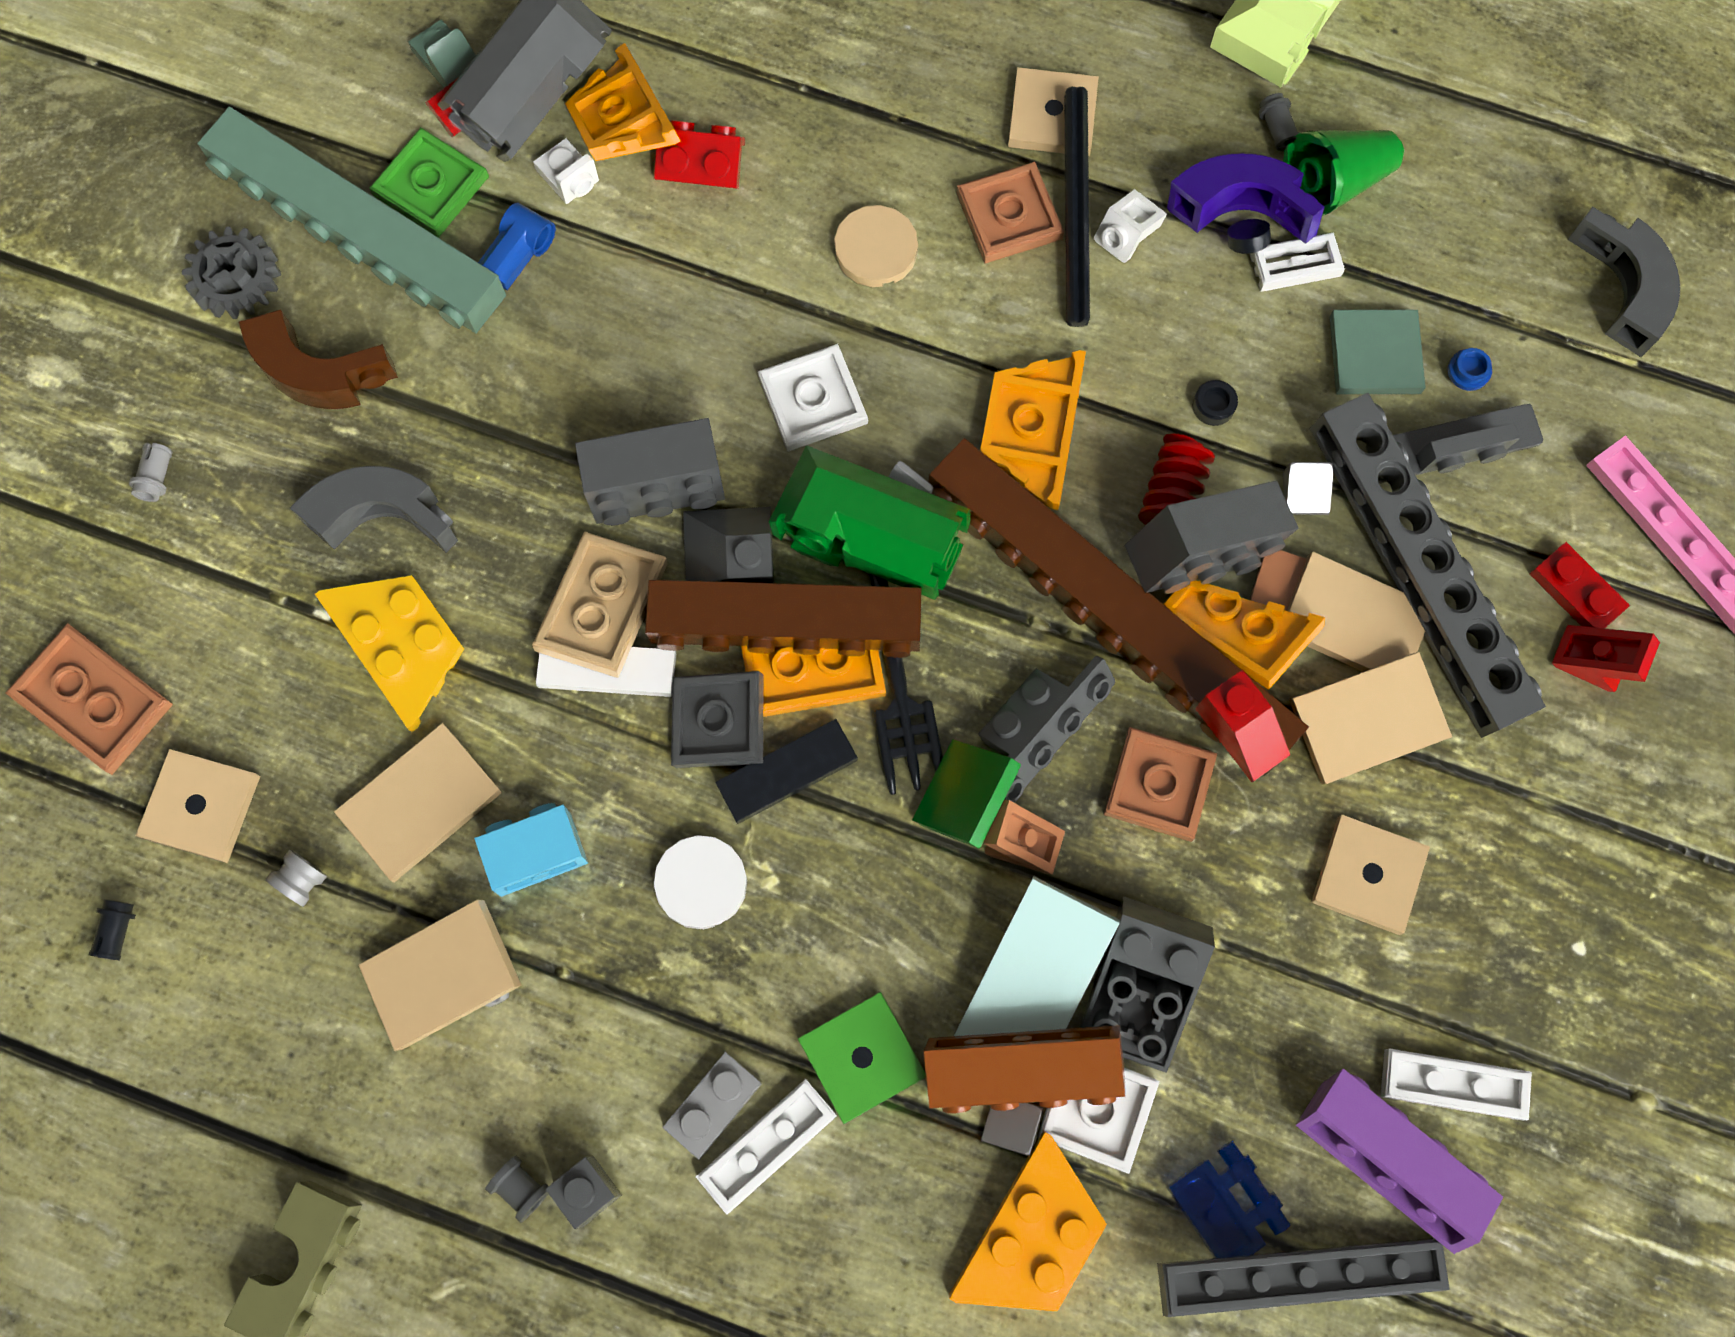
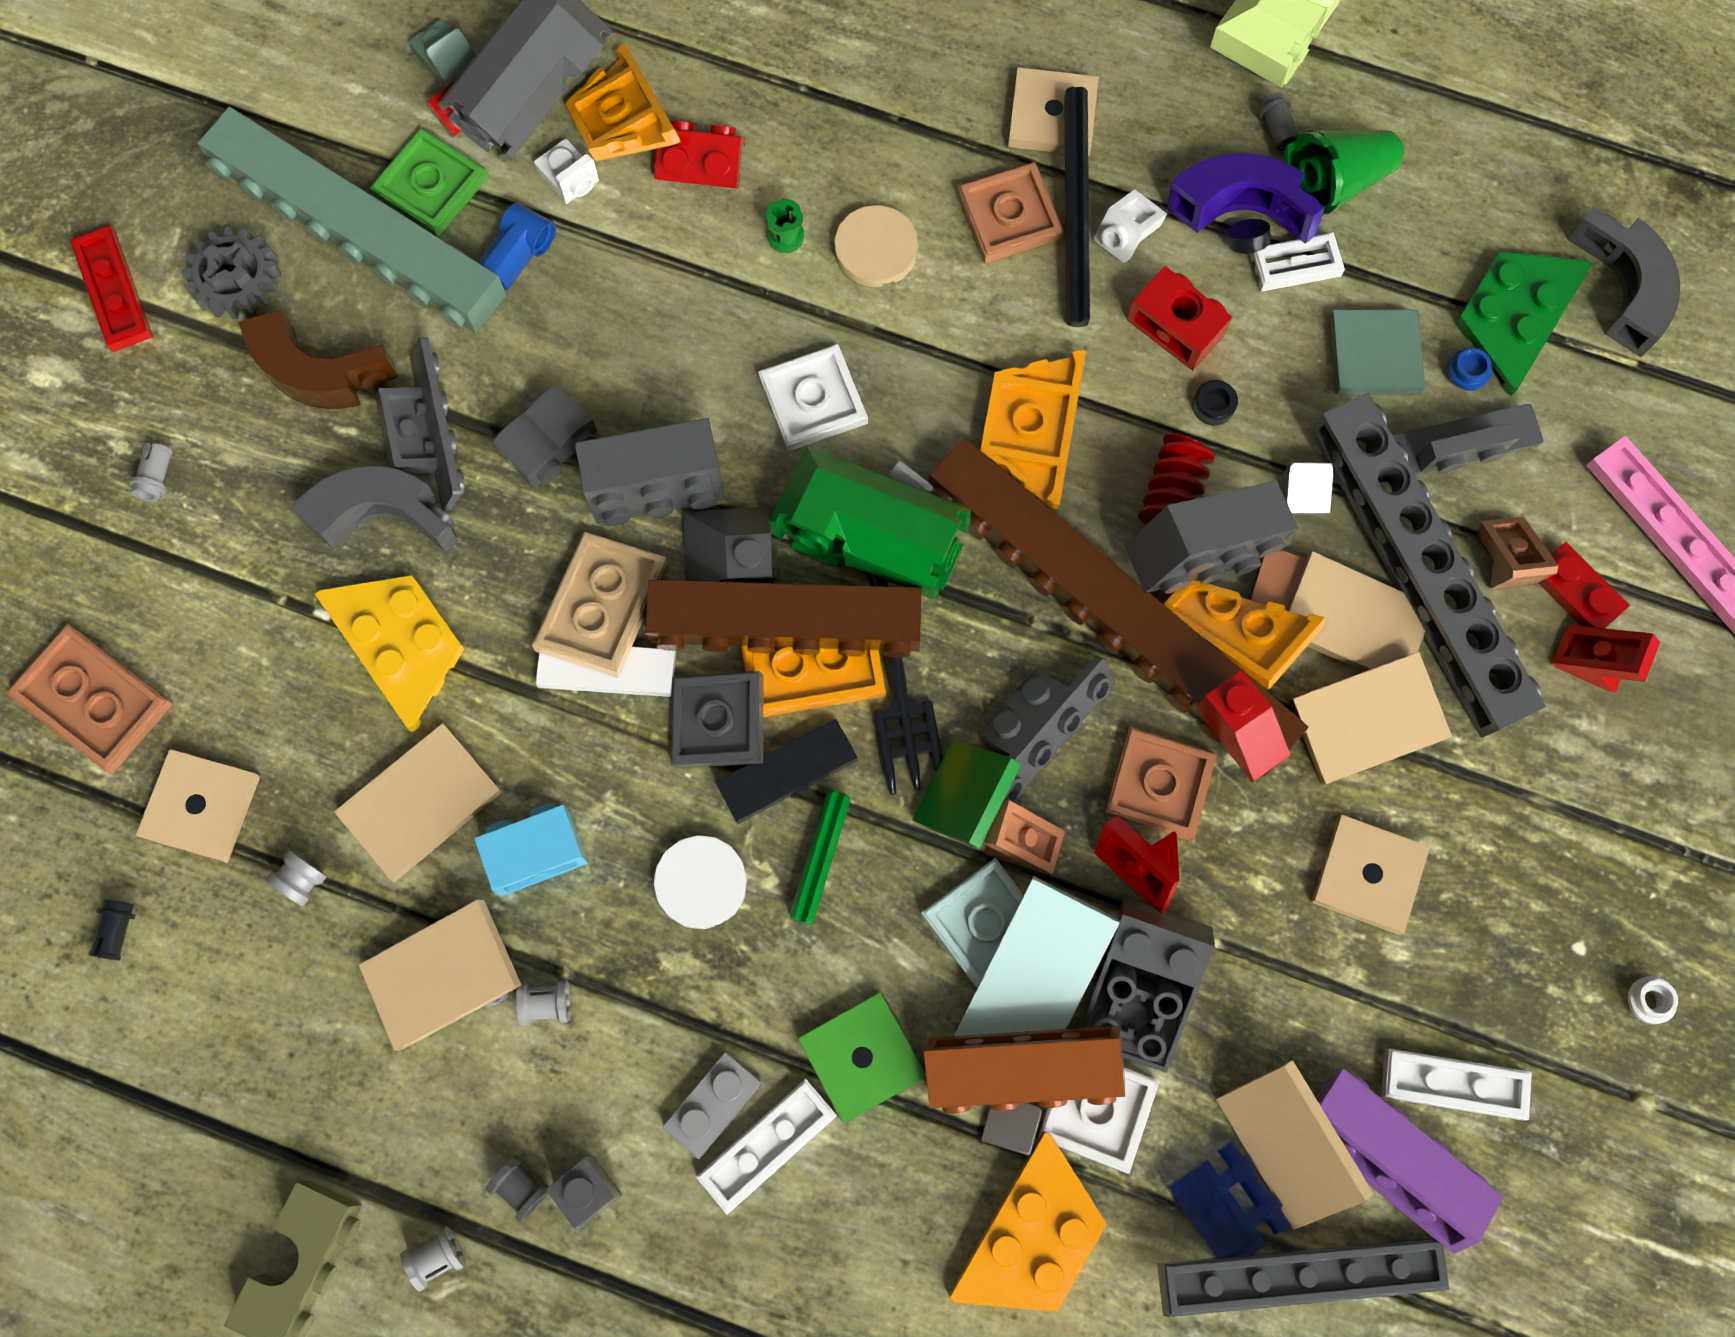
(111, 288): none -> red tile
(417, 427): none -> dark grey bracket
(433, 1259): none -> light grey bush
(543, 1003): none -> light grey bush
(545, 436): none -> dark grey brick
(781, 224): none -> green bush
(819, 857): none -> green axle
(975, 918): none -> light aqua tile
(1144, 867): none -> red slope
(1184, 339): none -> red brick
(1294, 1146): none -> tan tile
(1516, 552): none -> nougat slope
(1519, 309): none -> green wing
(1665, 1000): none -> white plate

